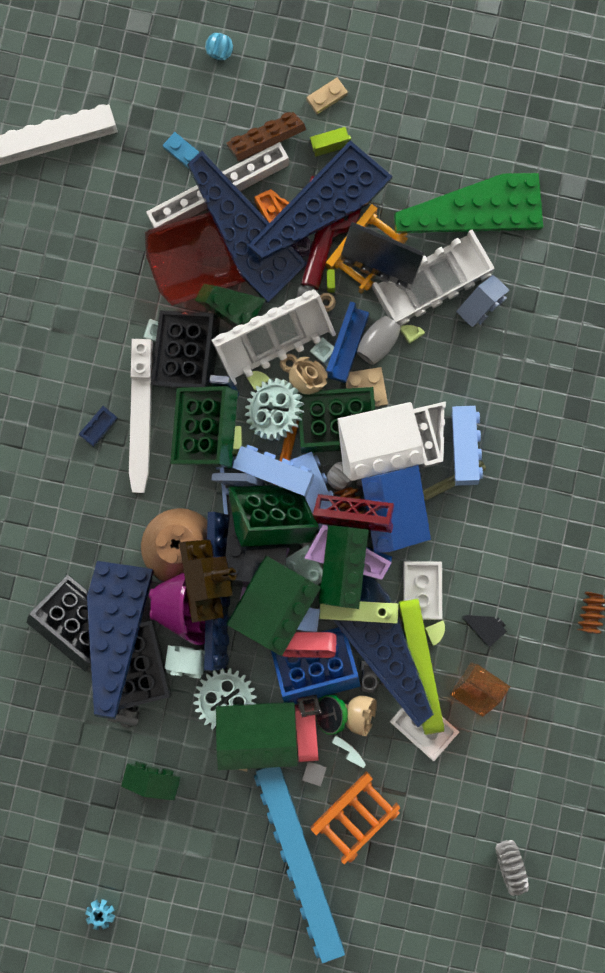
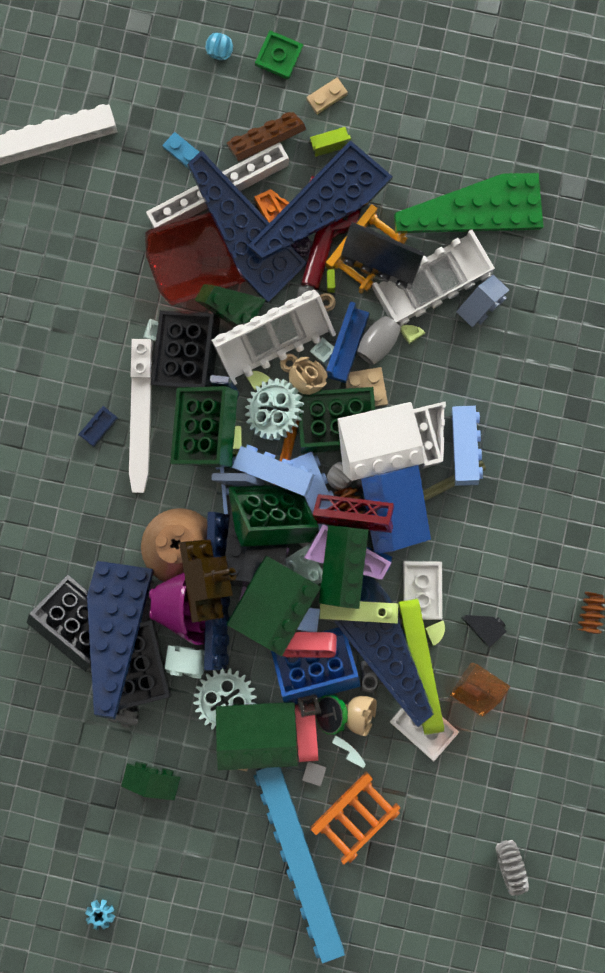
(279, 54): none -> green plate

